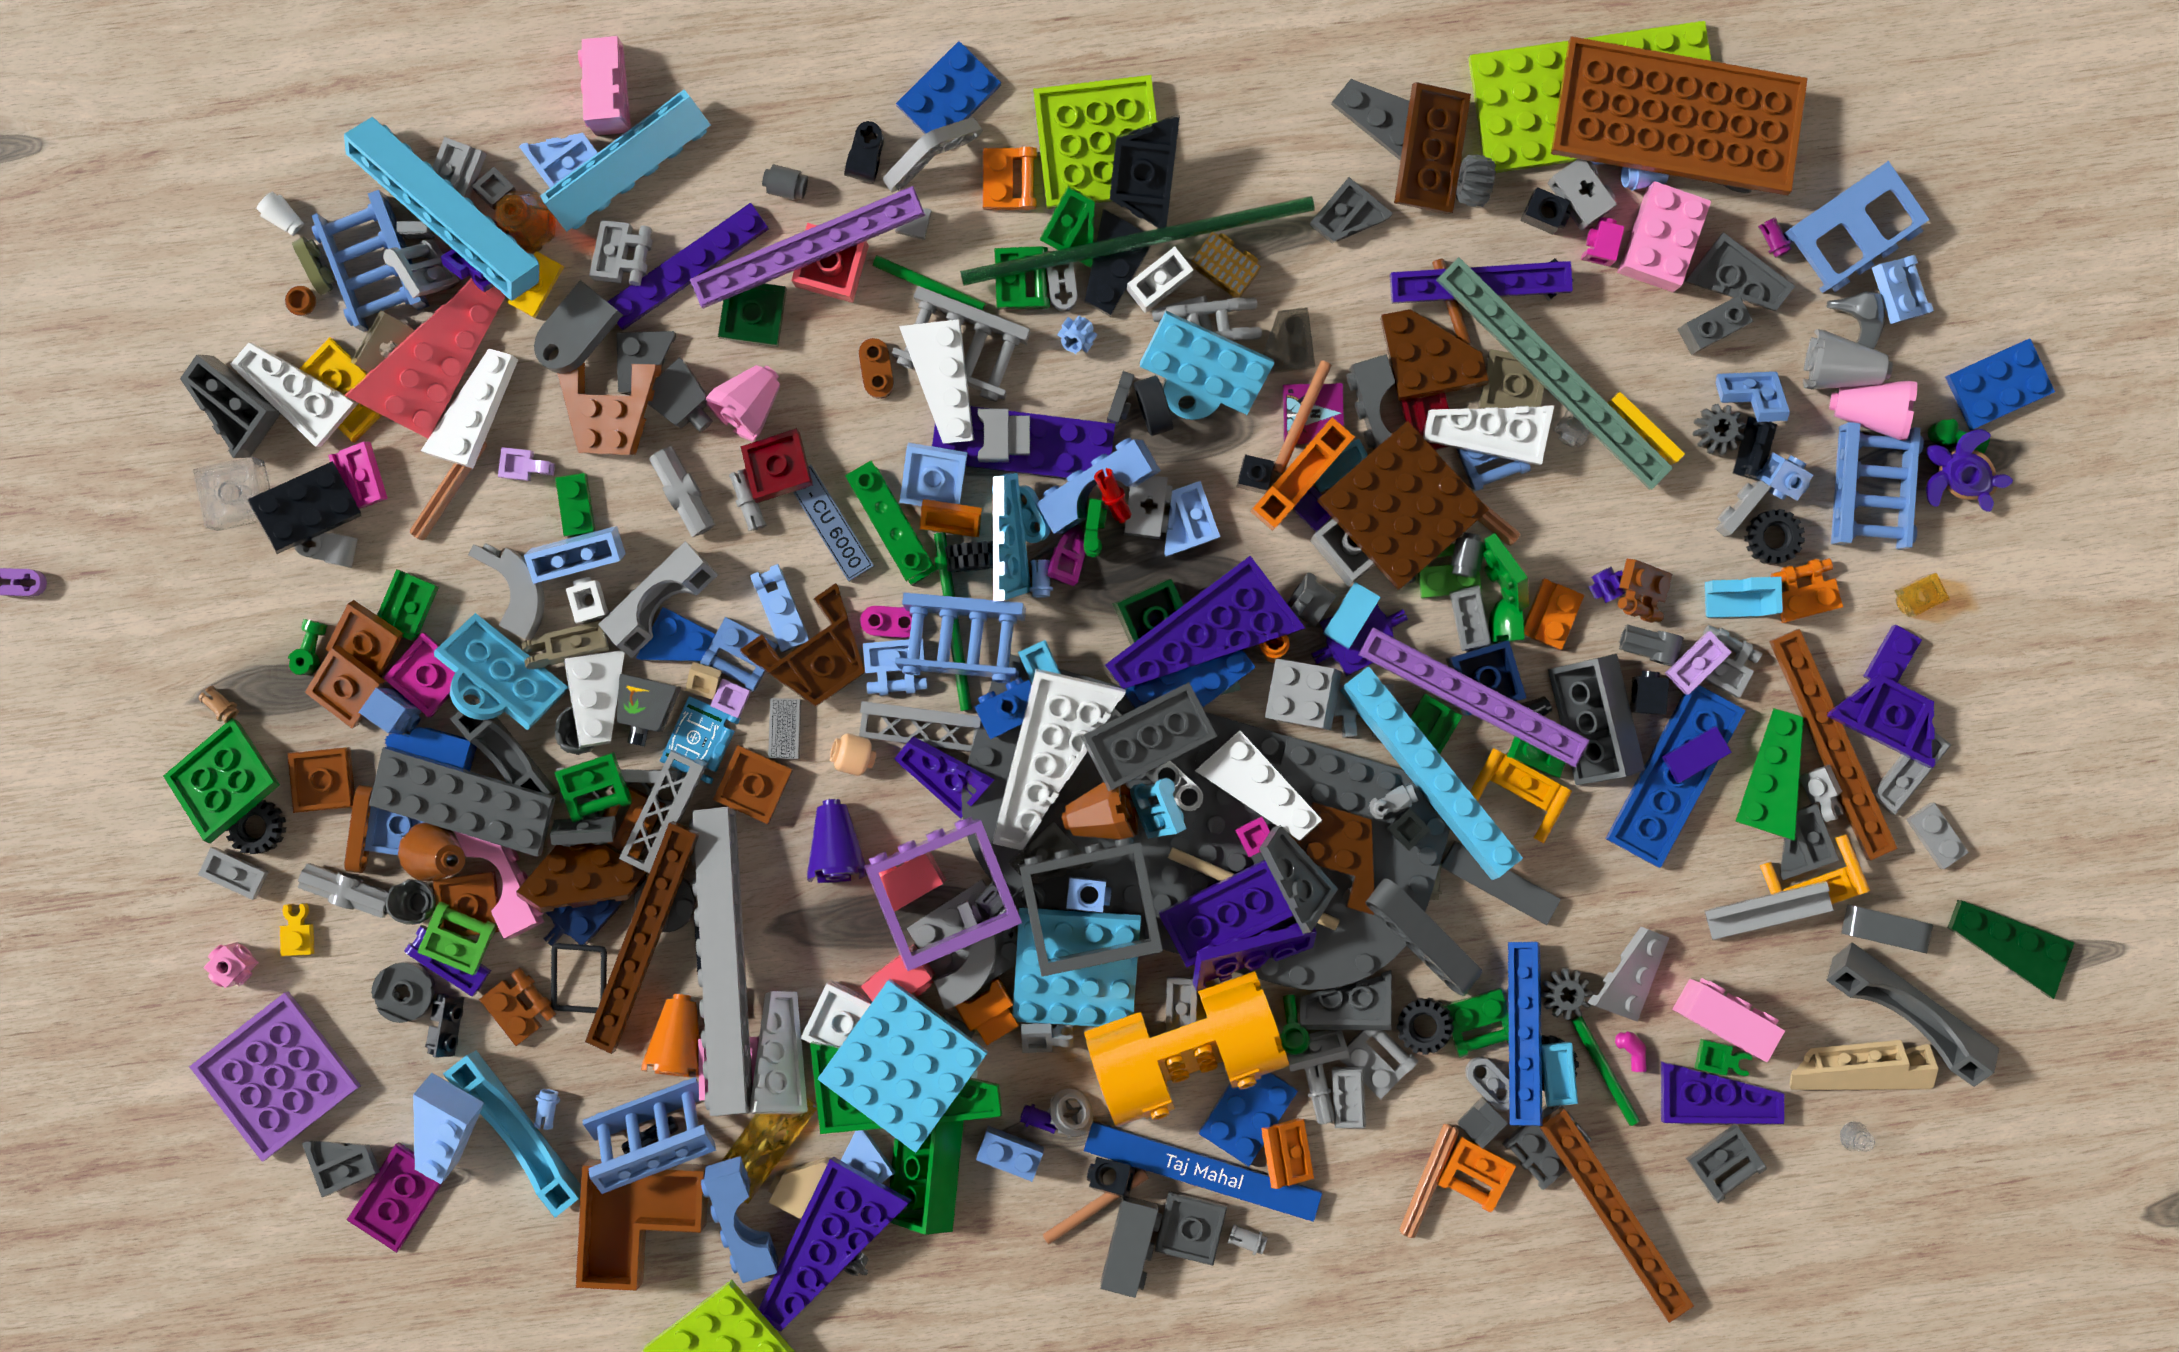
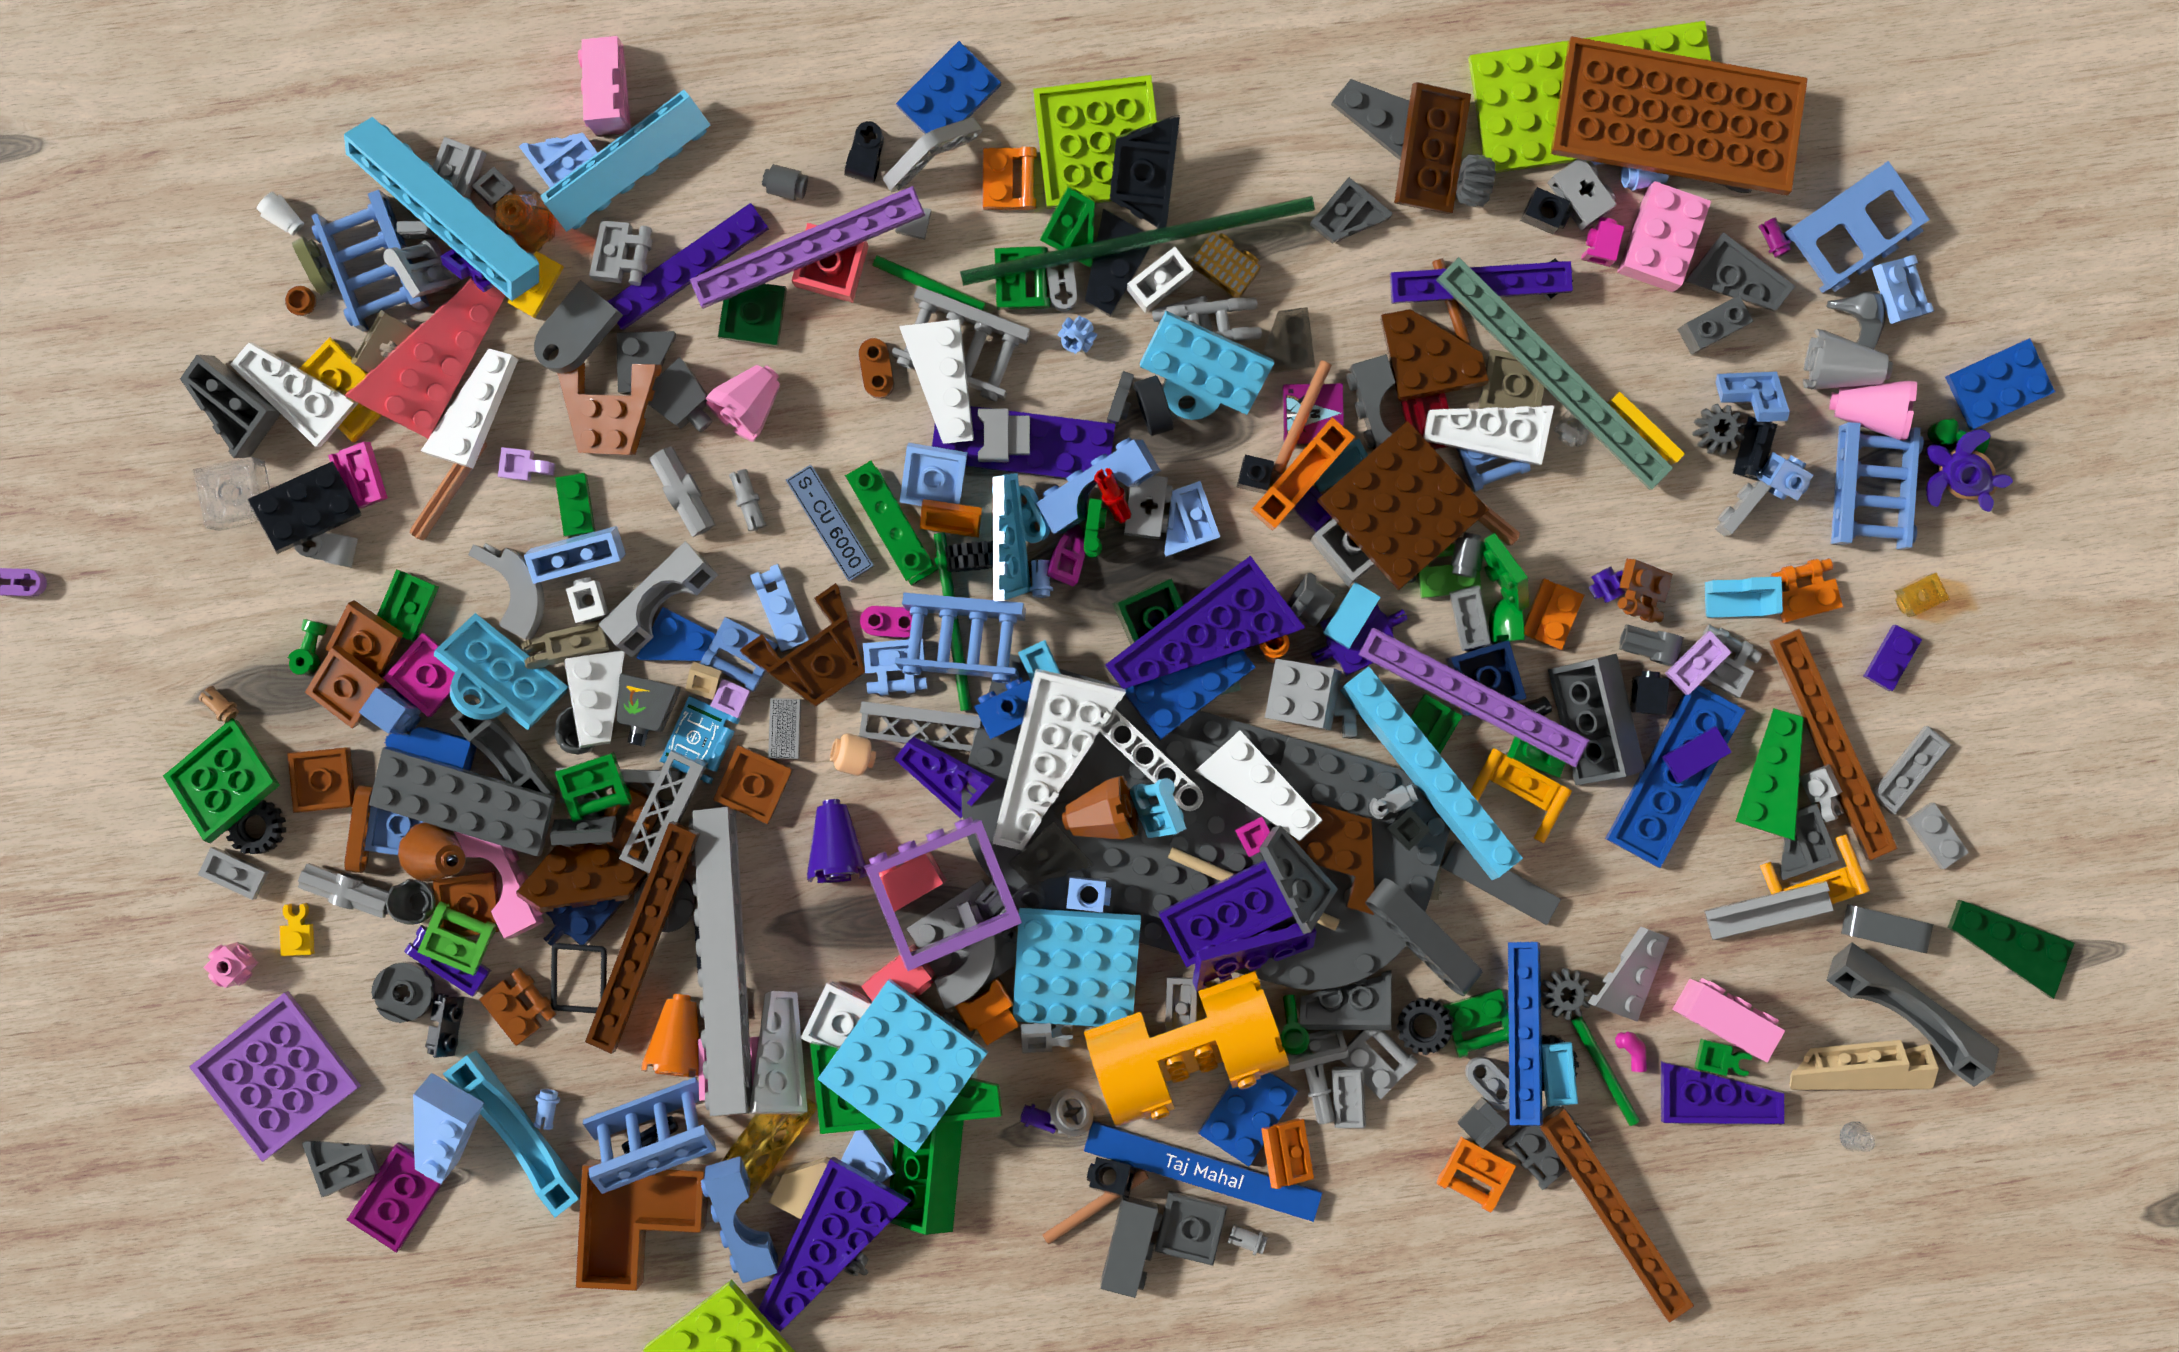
(776, 465): dark red plate -> none
(1010, 1153): medium blue brick -> none
(1098, 956): dark grey window -> none
(1148, 736): dark grey plate -> none
(1429, 1180): nougat axle -> none
(1720, 1156): dark grey plate -> none
(1792, 536): black tyre -> none
(1891, 717): dark purple wing -> none

